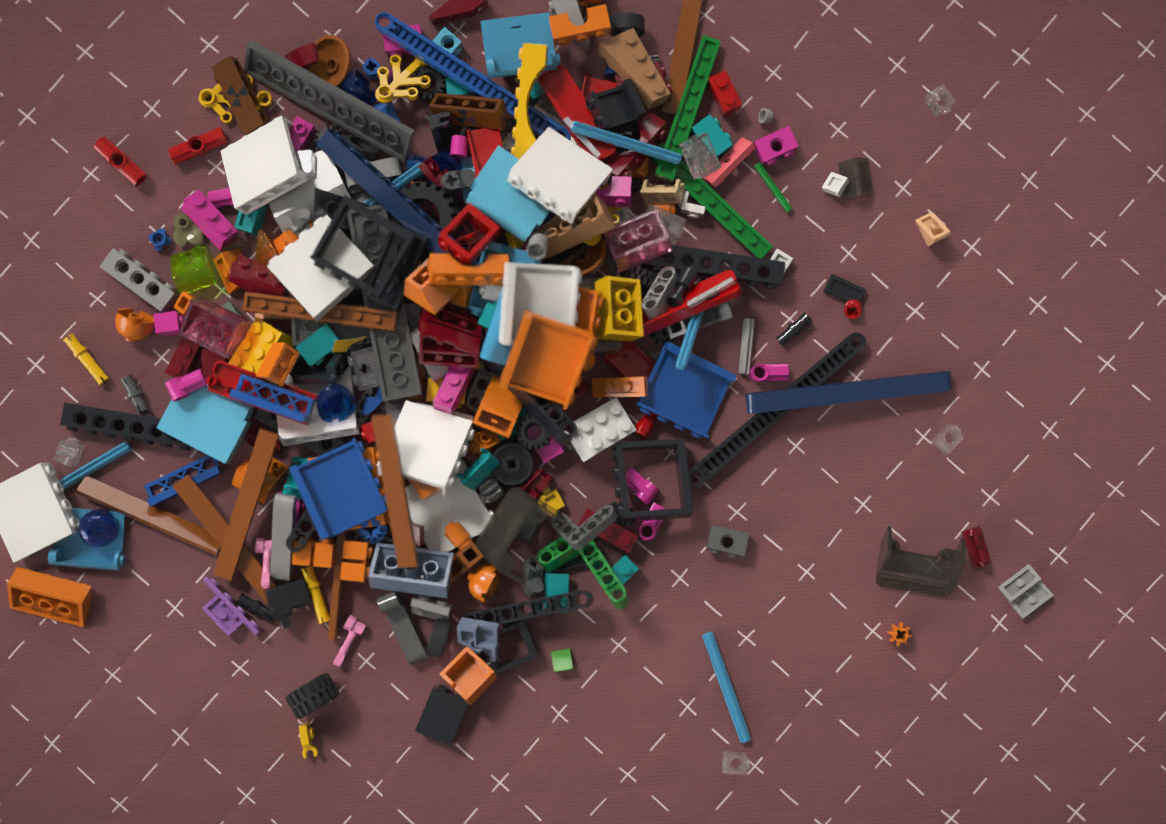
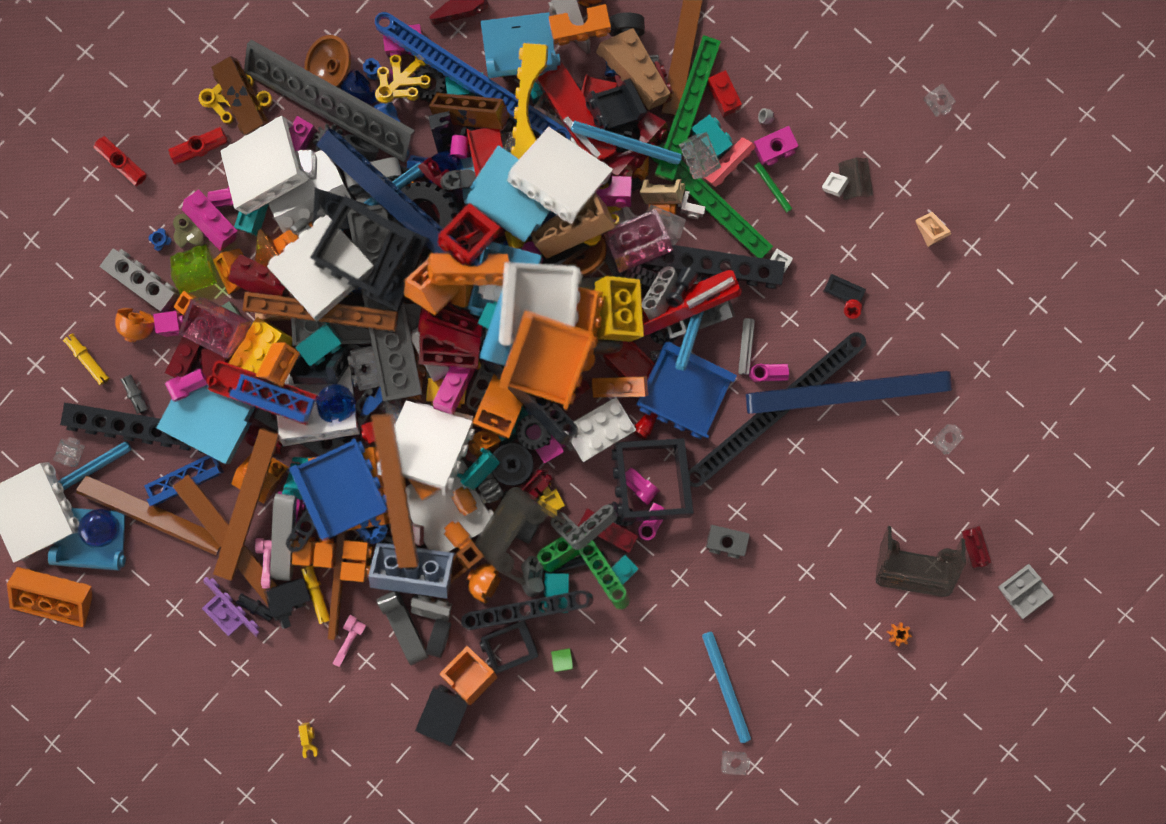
(304, 56): dark red slope -> none
(312, 695): black tyre -> none
(349, 345): yellow sticker -> none
(446, 36): medium azure brick -> none
(464, 501): none -> orange brick
(479, 636): sand blue slope -> none
(537, 246): light grey wheel -> none
(794, 329): black pin -> none

